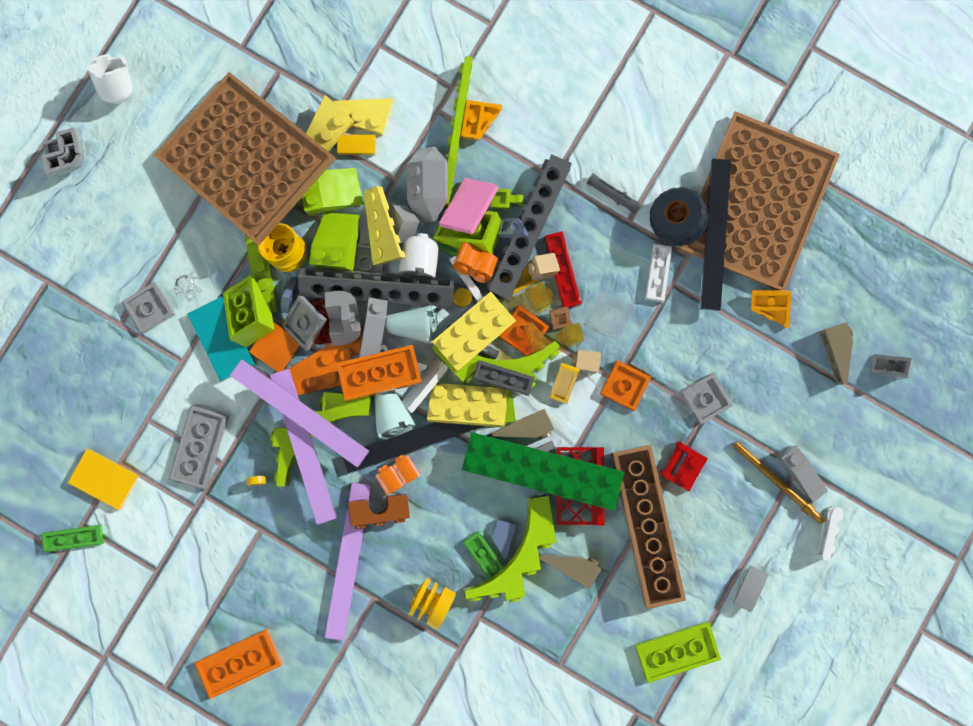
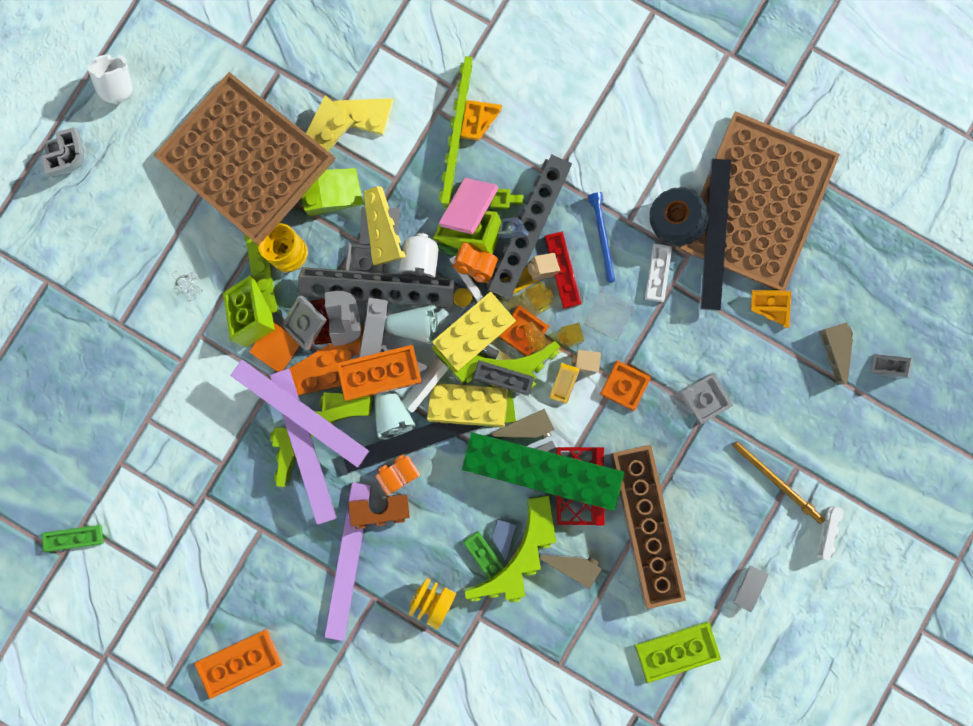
(103, 479): yellow tile -> none
(148, 308): light grey tile -> none
(198, 447): light grey tile -> none
(213, 332): teal tile -> none
(256, 481): yellow tile -> none
(288, 295): sand blue tile -> none
(335, 242): lime slope -> none
(356, 145): yellow tile -> none
(404, 221): light grey slope -> none
(427, 184): light grey wedge -> none
(559, 317): medium nougat tile -> none
(595, 200): none -> blue piece
(610, 191): dark grey pin -> none
(689, 468): red plate -> none
(802, 472): light grey slope -> none

